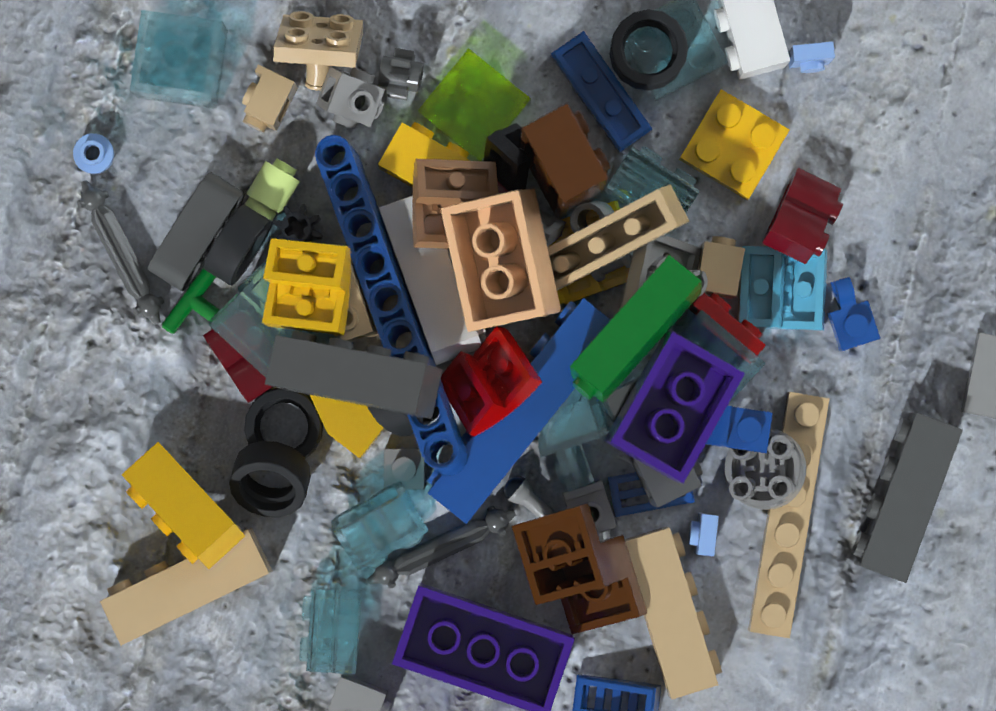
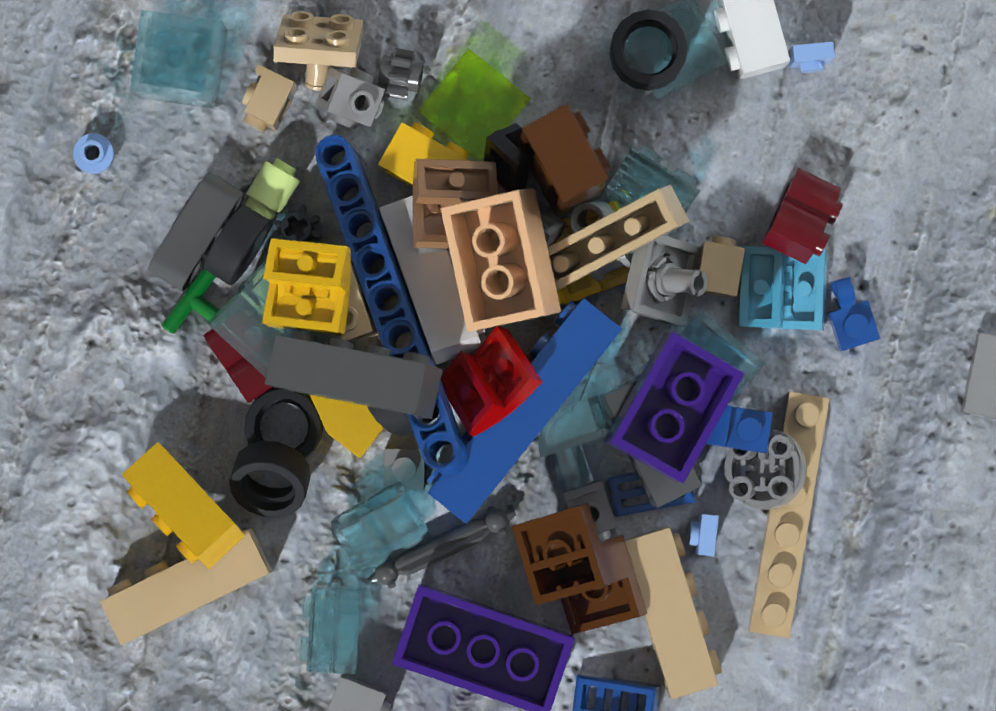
(120, 252): dark grey wheel -> none
(520, 492): light grey piece -> none
(601, 92): blue tile -> none
(635, 330): green brick -> none
(718, 310): red plate -> none
(734, 144): yellow plate -> none
(907, 496): dark grey brick -> none

